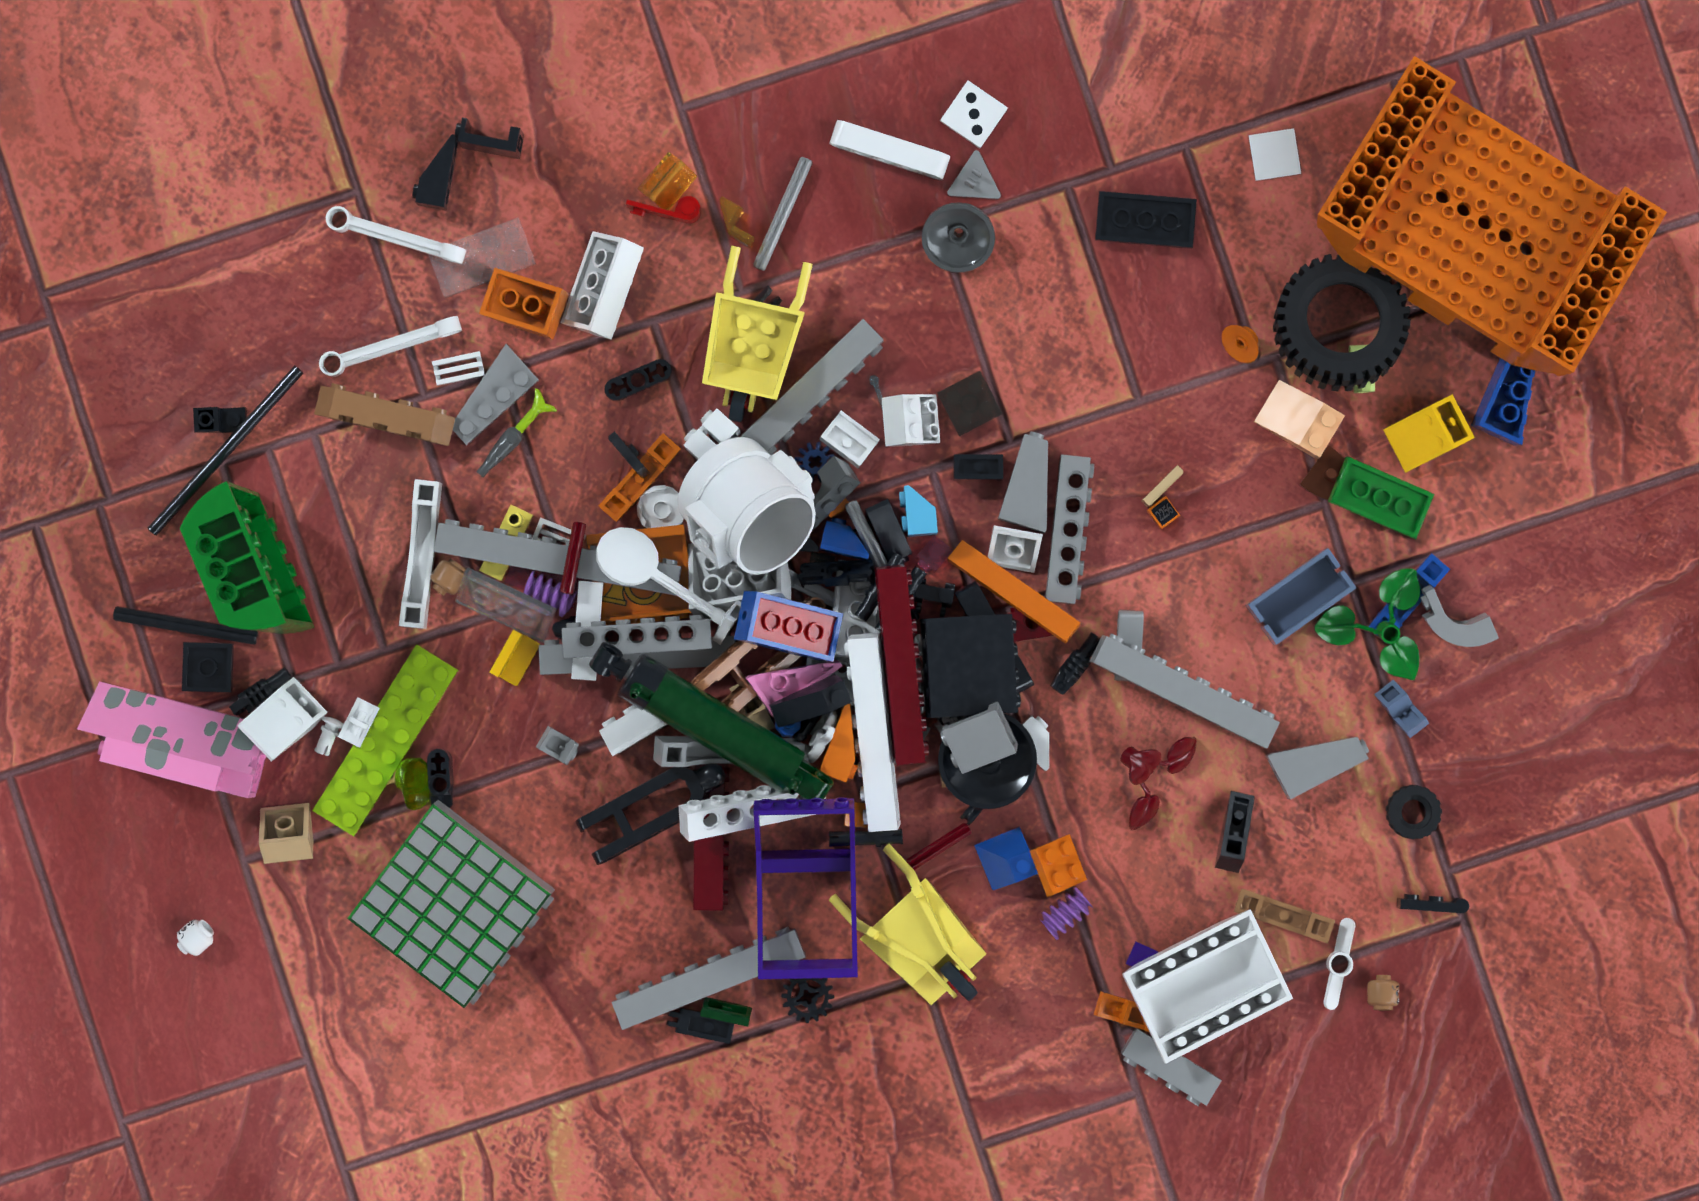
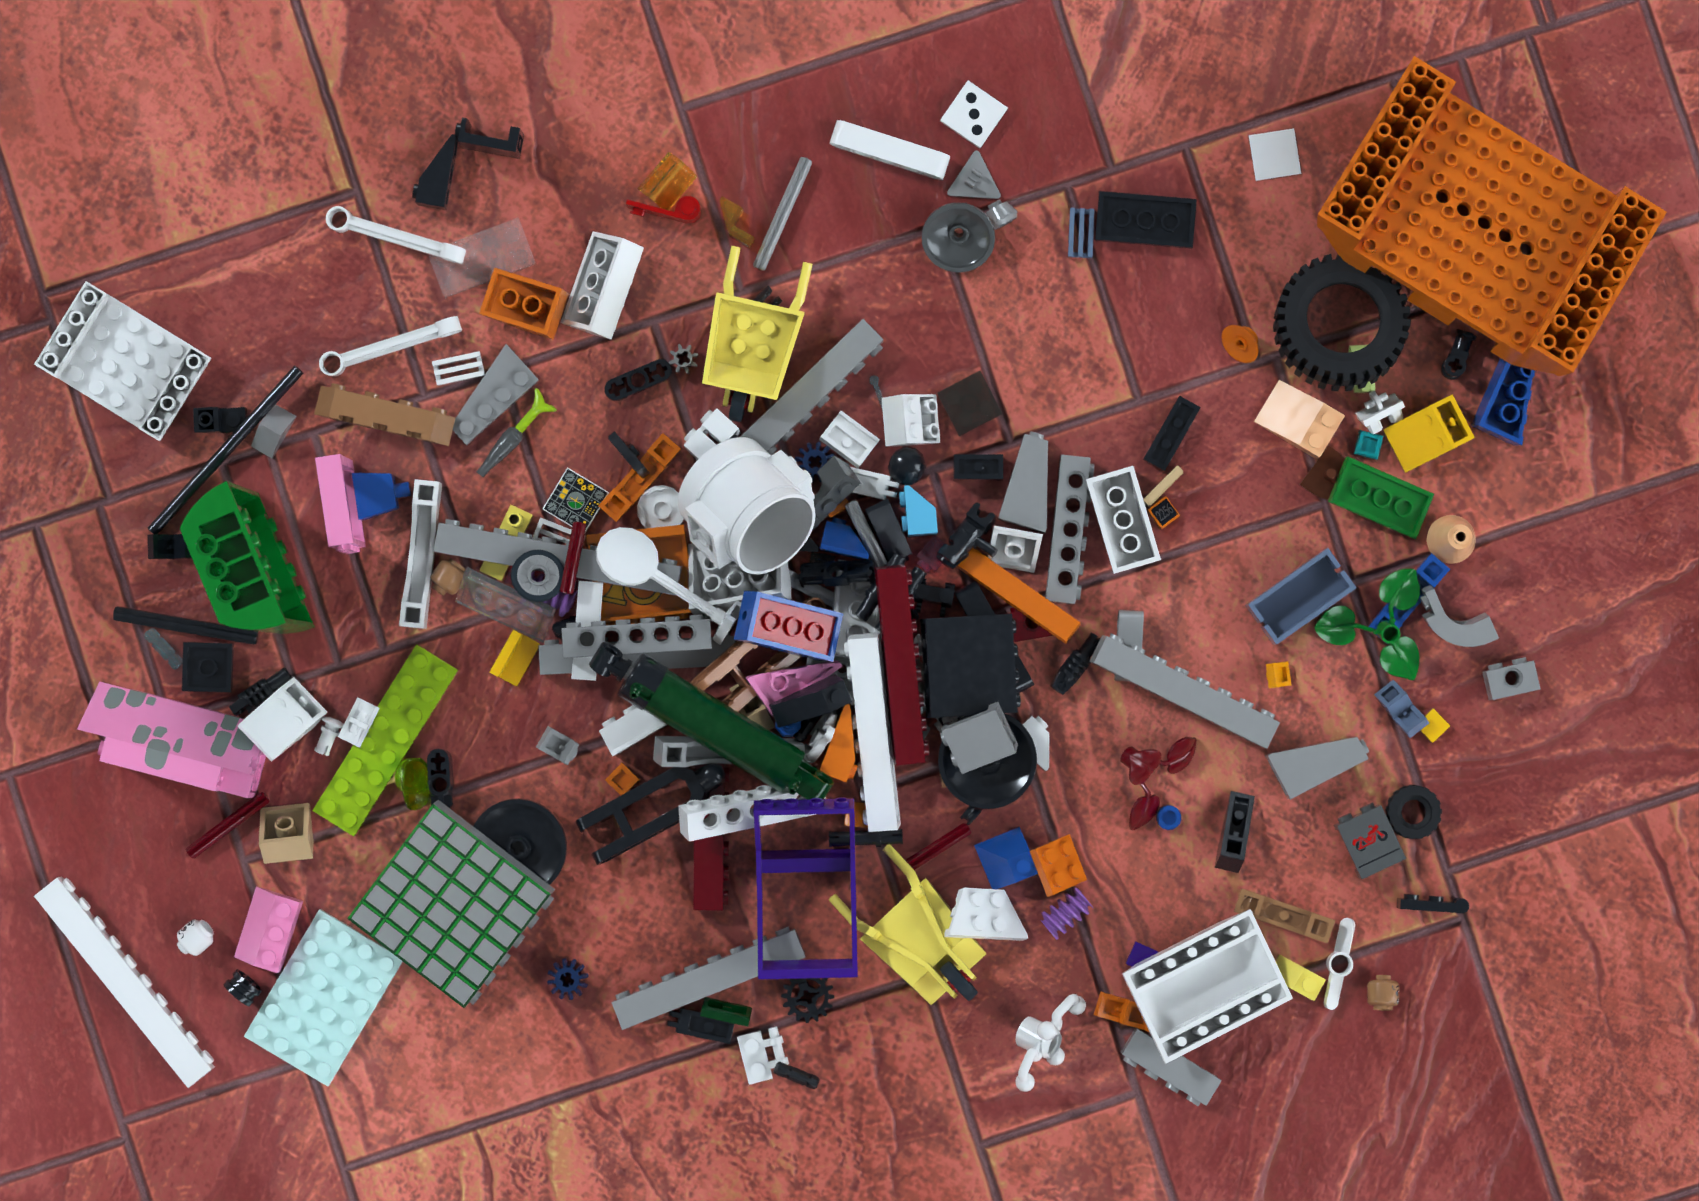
(123, 361): none -> white slope
(124, 980): none -> white brick
(163, 648): none -> clear light blue axle
(167, 547): none -> black slope
(227, 825): none -> dark red axle
(243, 987): none -> black wheel
(268, 929): none -> bright pink slope
(272, 430): none -> light grey slope
(323, 997): none -> light aqua plate
(339, 503): none -> bright pink window
(377, 493): none -> blue torso
(528, 834): none -> black dish
(532, 561): none -> wheel
(559, 981): none -> dark blue gear
(575, 499): none -> tile
(622, 779): none -> orange plate
(685, 365): none -> light grey gear
(755, 1056): none -> white plate
(796, 1075): none -> black axle
(874, 484): none -> white hinge
(906, 466): none -> black hair
(966, 537): none -> black piece
(985, 916): none -> white wing
(1001, 213): none -> light grey cone
(1044, 1039): none -> white wheel
(1082, 211): none -> sand blue tile
(1123, 519): none -> white slope
(1168, 817): none -> blue tile
(1171, 433): none -> black plate
(1278, 674): none -> light orange plate
(1300, 978): none -> light yellow slope
(1368, 445): none -> teal tile
(1370, 840): none -> dark grey panel
(1379, 408): none -> white hips
(1436, 726): none -> yellow tile
(1443, 542): none -> light nougat cone
(1458, 354): none -> black connector
(1525, 682): none -> light grey brick

